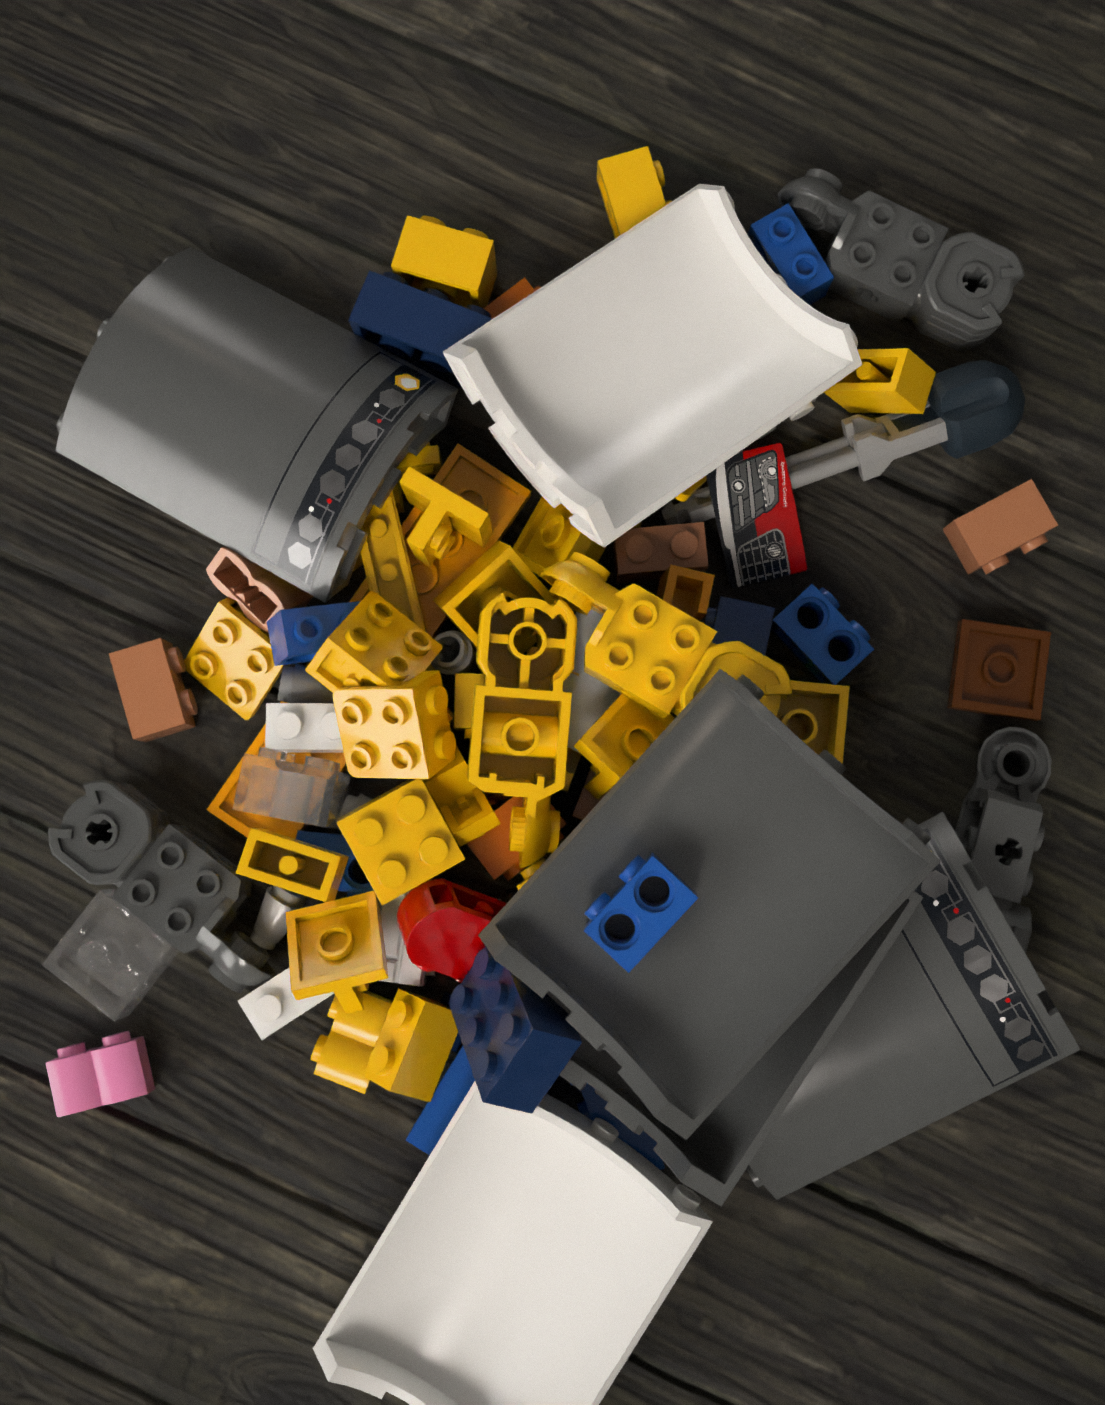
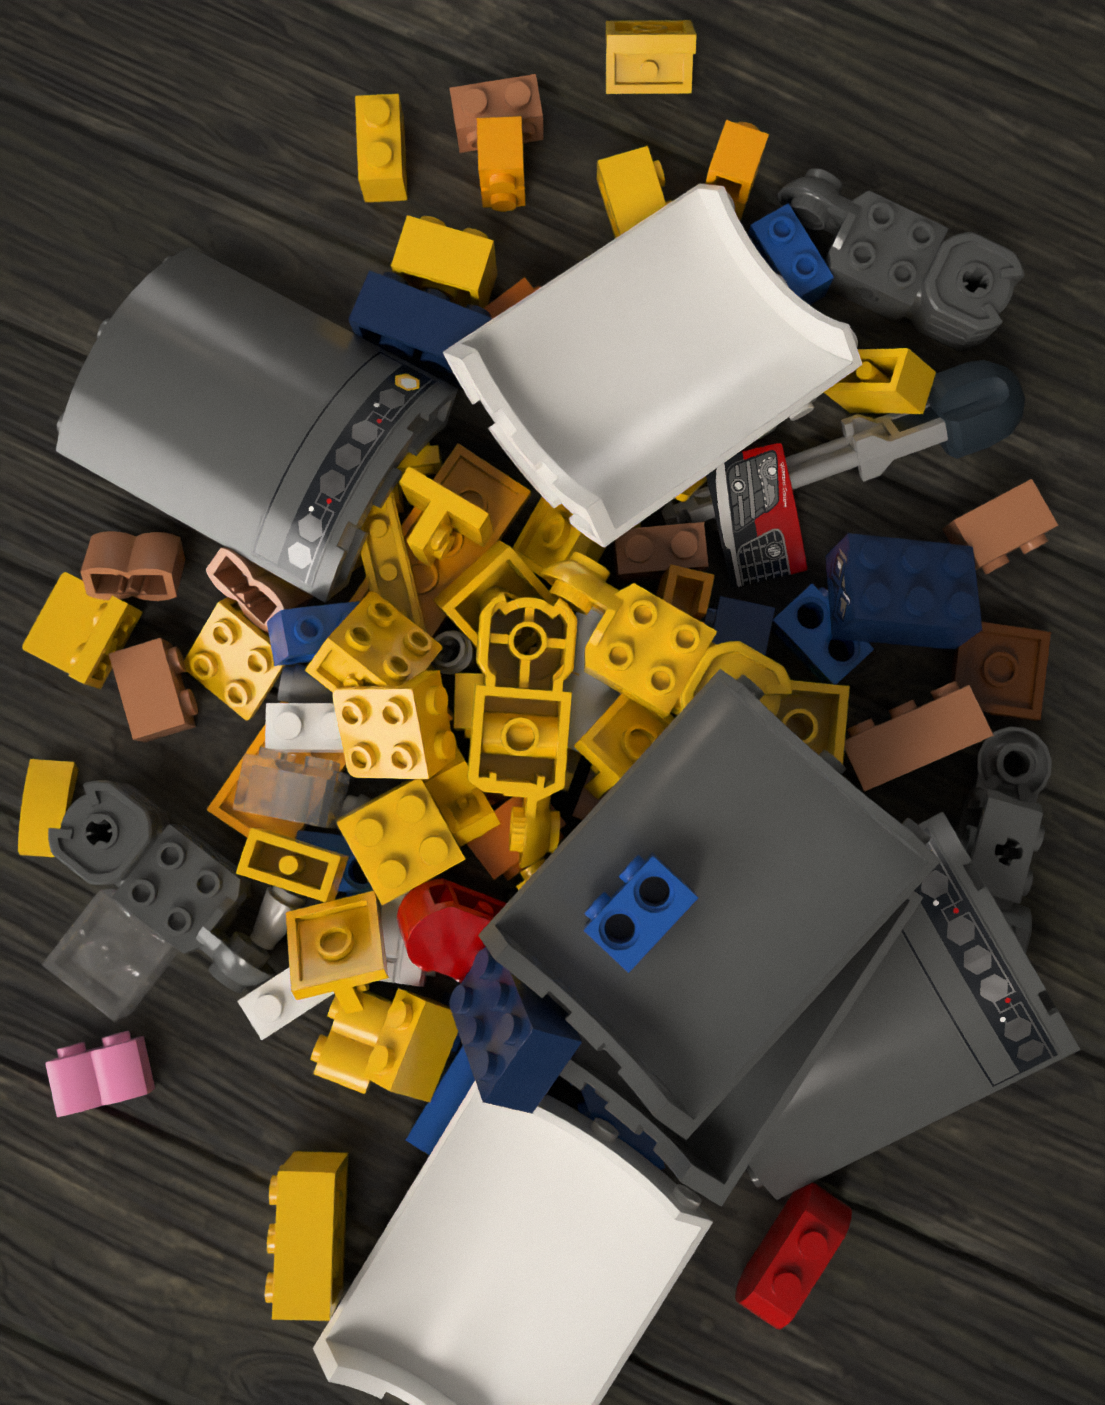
(44, 803): none -> yellow slope
(80, 631): none -> yellow bracket
(133, 566): none -> nougat brick
(308, 1236): none -> yellow brick
(381, 148): none -> yellow brick
(497, 99): none -> nougat brick
(501, 162): none -> light orange piece
(649, 56): none -> yellow bracket
(737, 161): none -> light orange piece
(793, 1255): none -> red brick
(902, 592): none -> dark blue brick
(916, 735): none -> nougat brick

